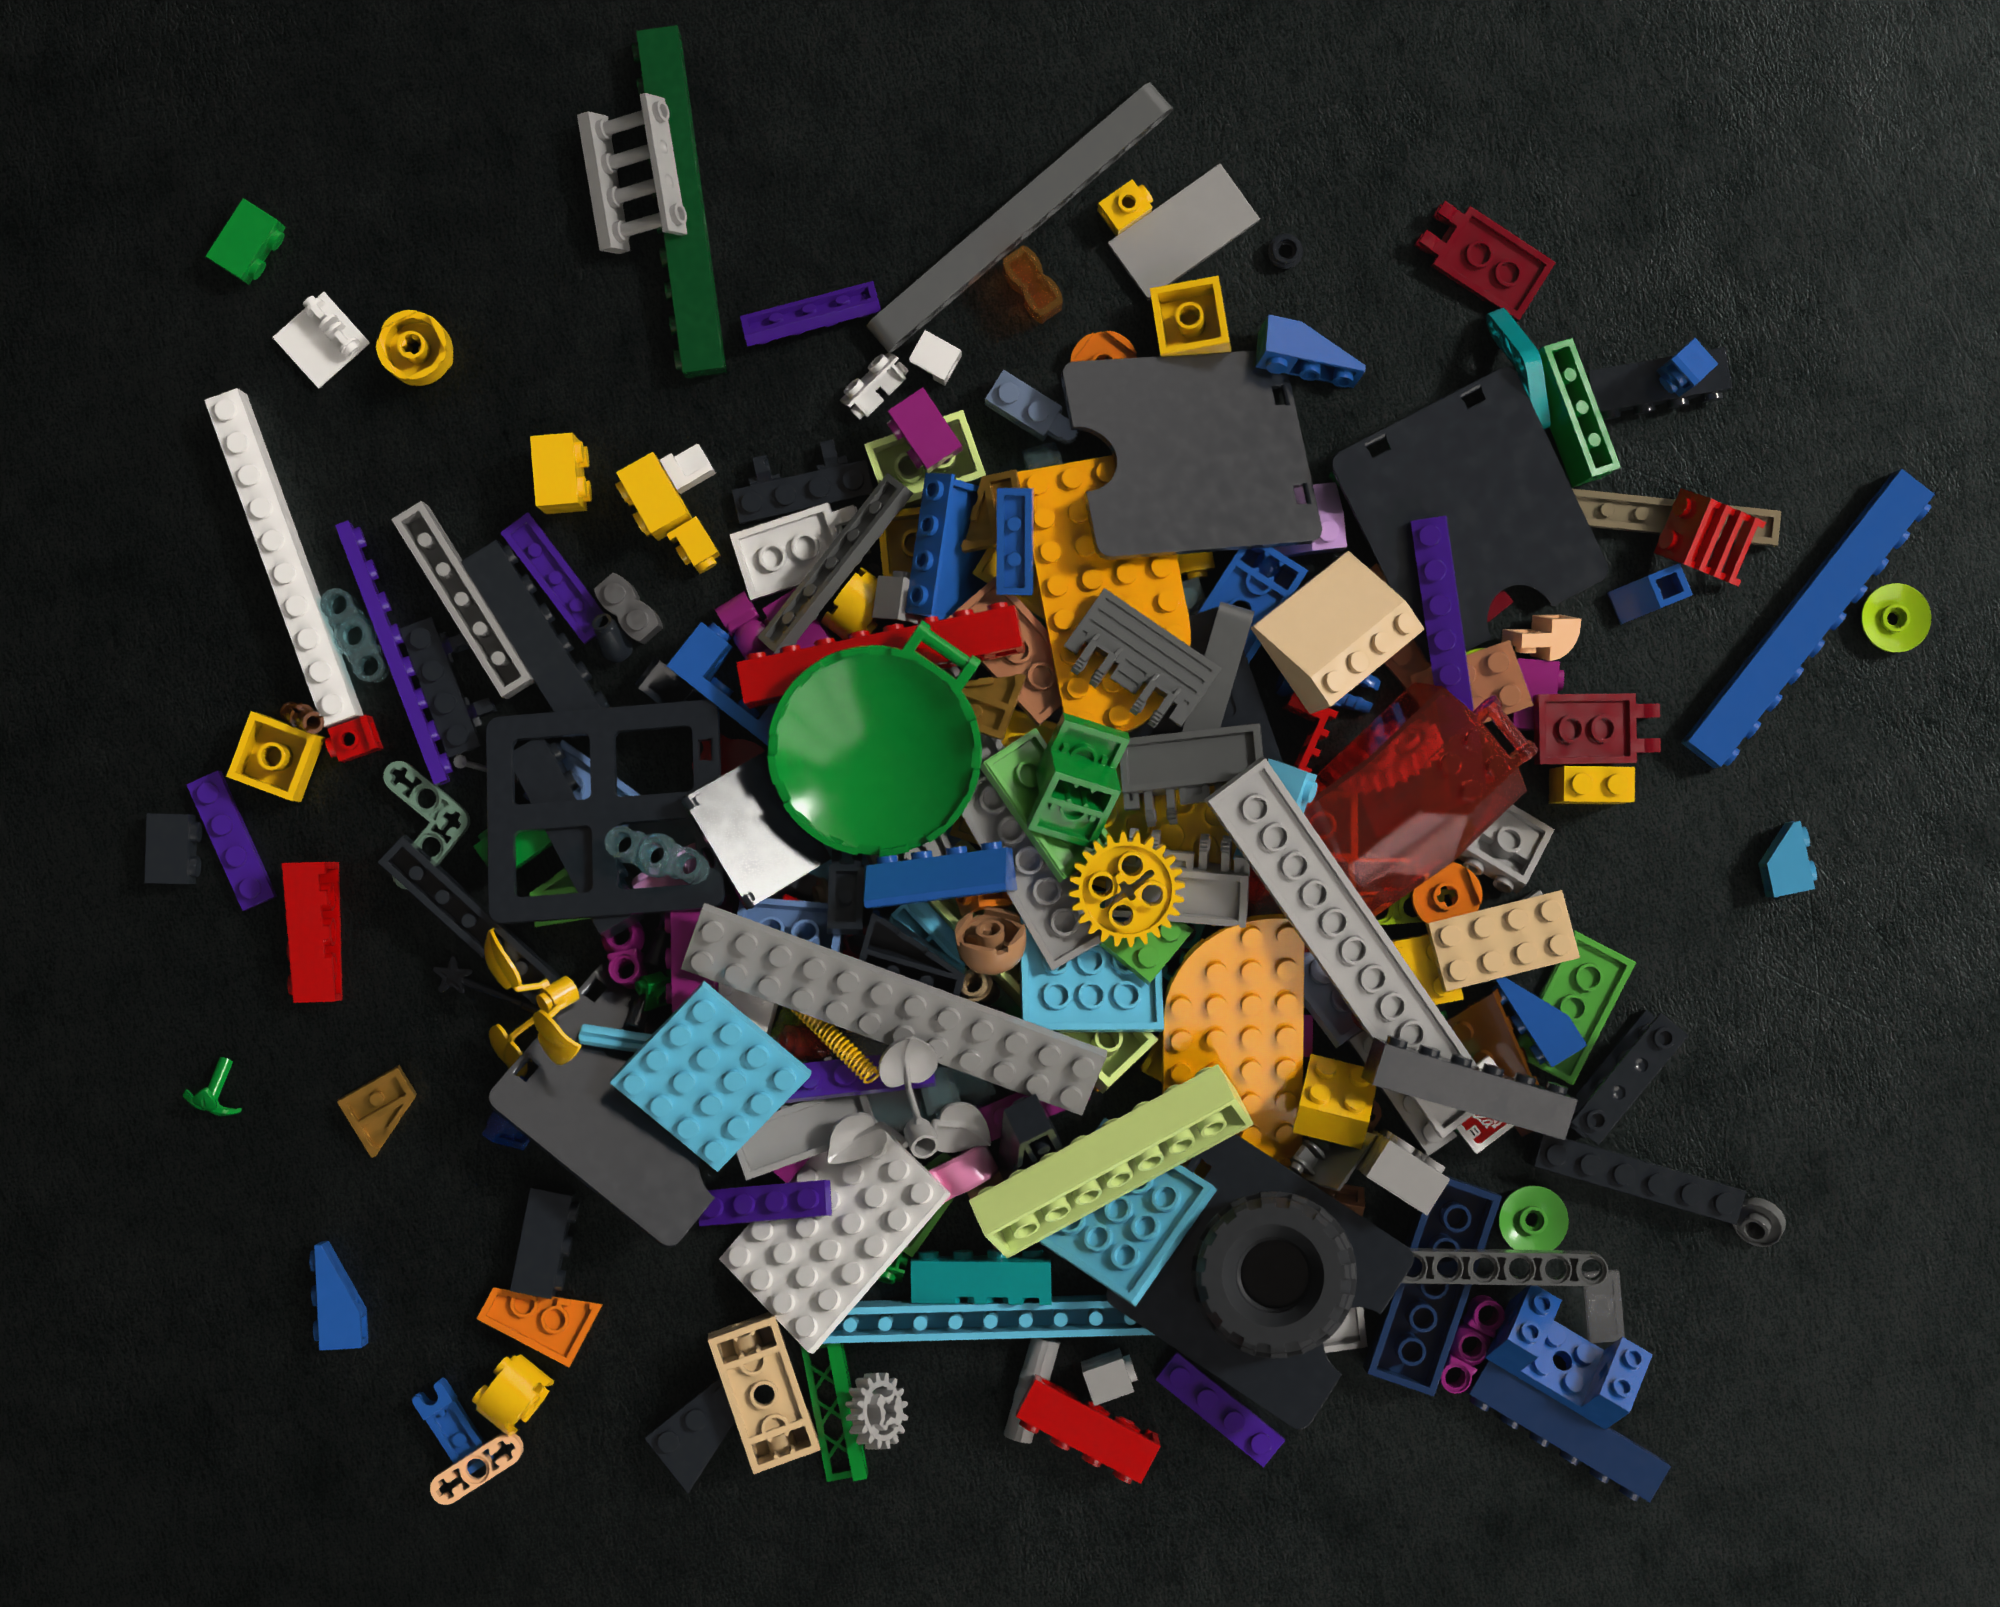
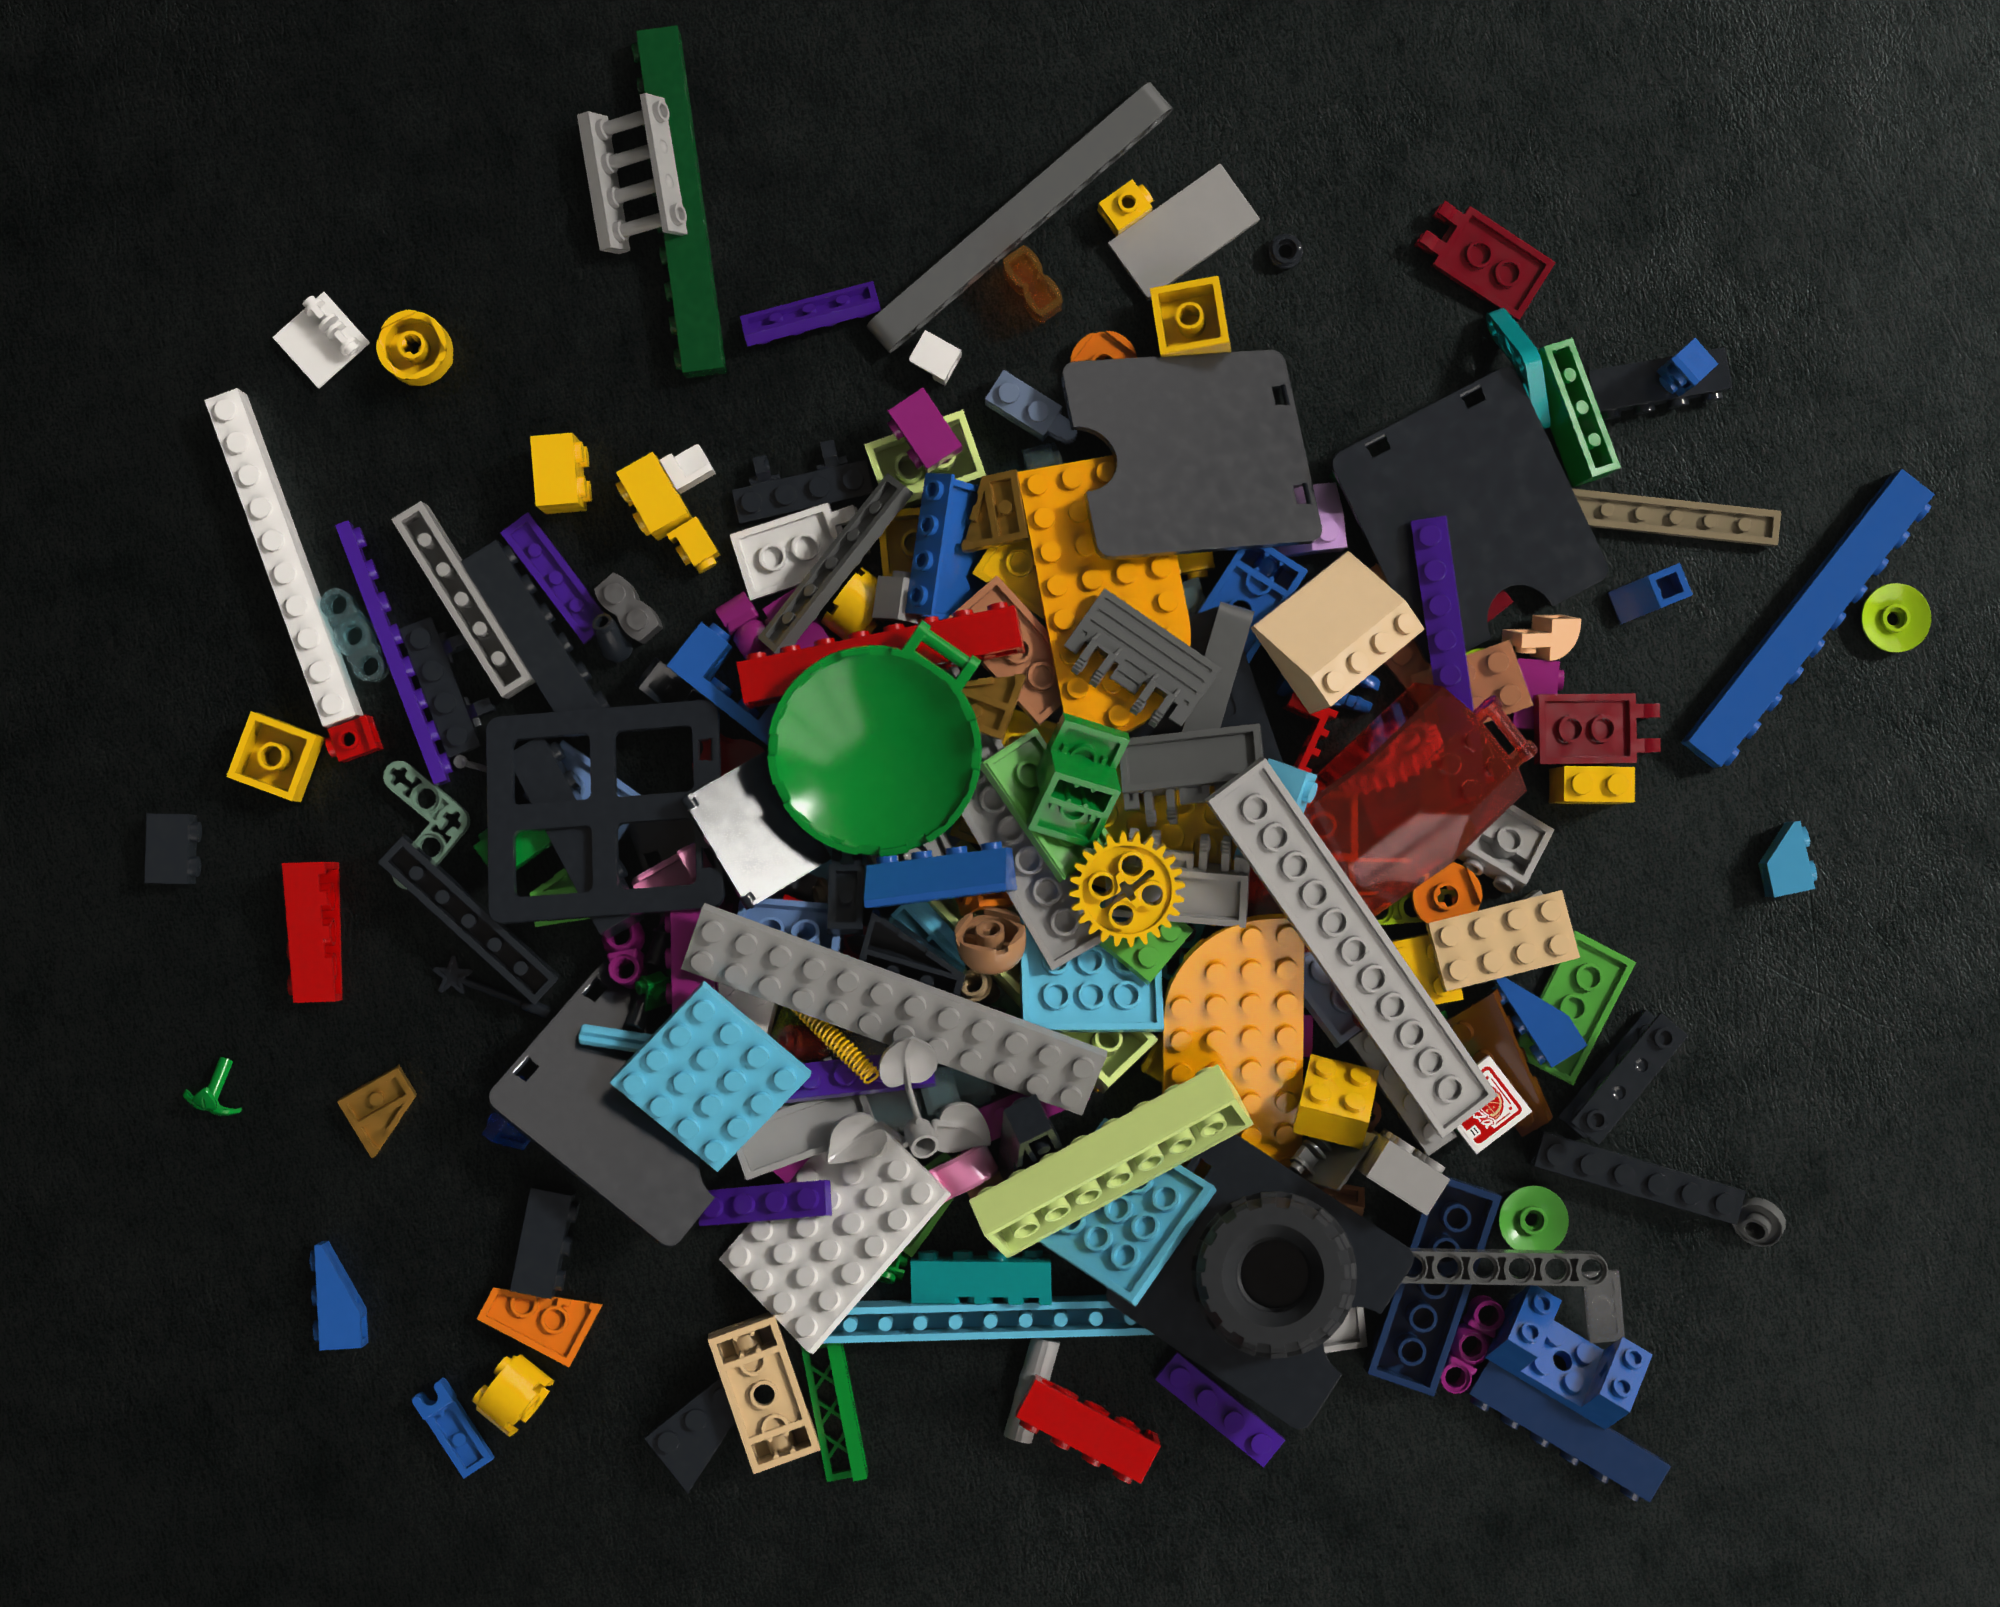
(231, 840): dark purple plate -> none
(247, 242): green brick -> none
(304, 714): reddish brown pin -> none
(450, 1474): light nougat beam -> none
(551, 1000): yellow plant -> none
(642, 848): clear light blue piece -> none
(876, 1411): light grey gear -> none
(881, 374): white hinge -> none
(1015, 541): blue plate -> none
(1109, 1376): light grey brick -> none
(1300, 351): blue slope -> none
(1468, 1087): black brick -> none
(1694, 530): red plate -> none

